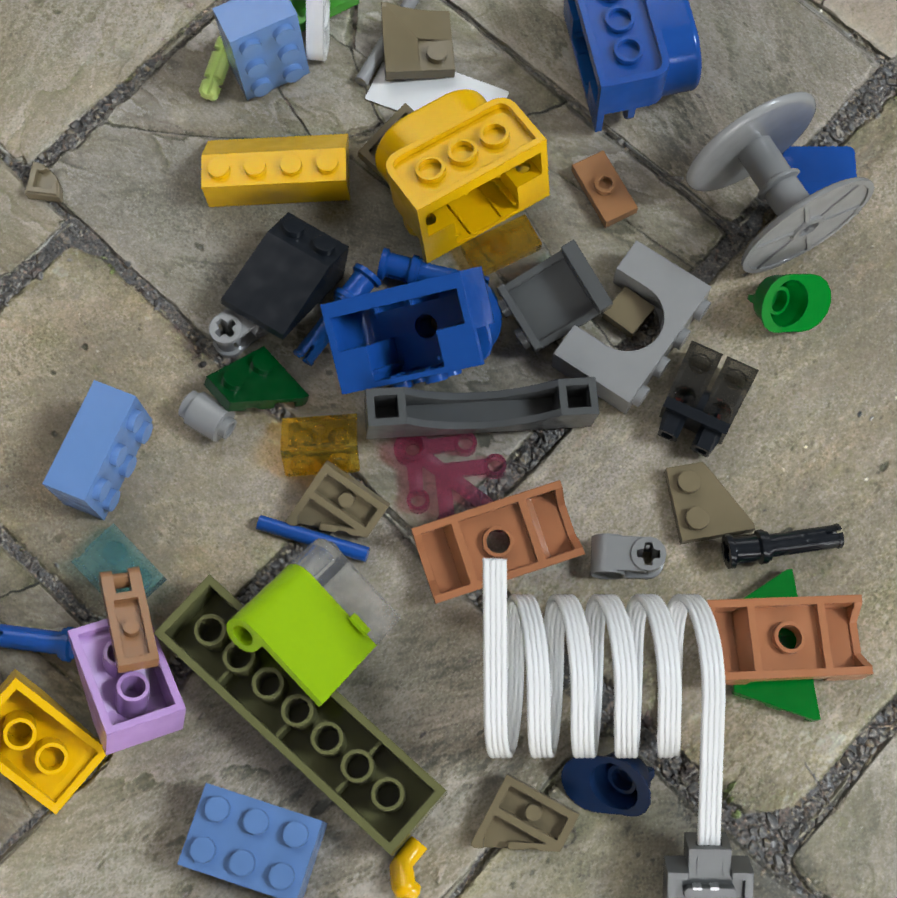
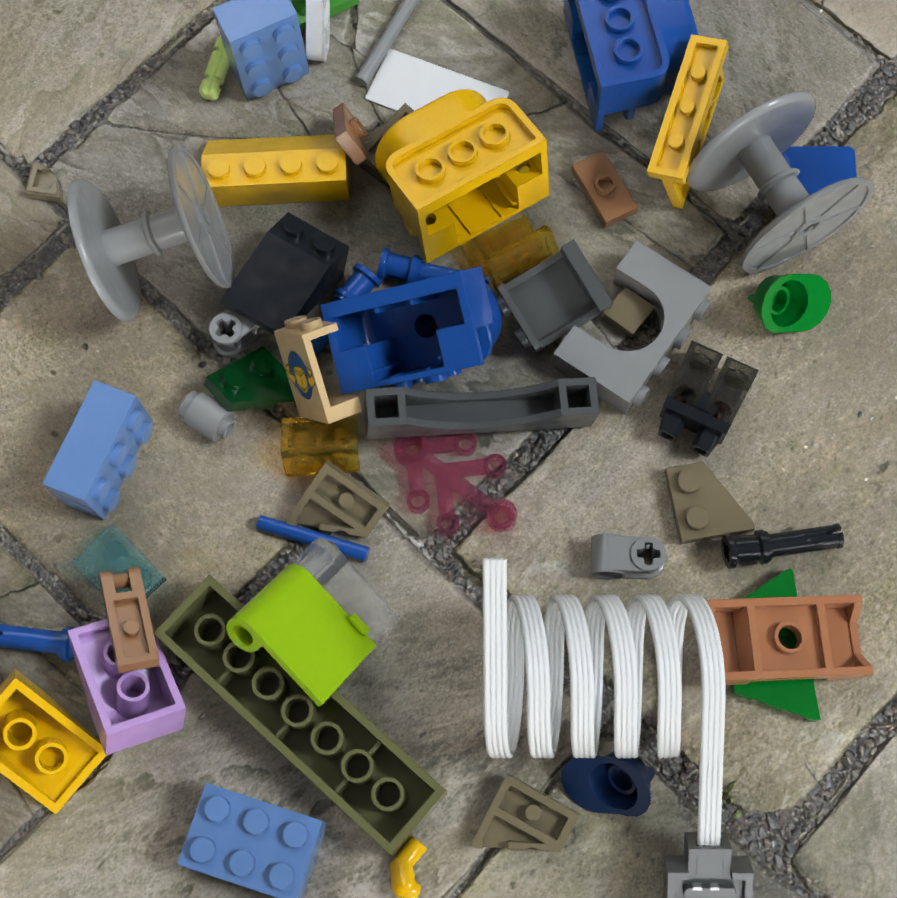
(112, 247): none -> light grey piece
(304, 373): none -> tan panel
(349, 134): none -> medium nougat plate
(416, 43): dark tan plate -> none
(520, 255): none -> clear yellow plate
(532, 520): nougat piece -> none
(688, 115): none -> yellow fence

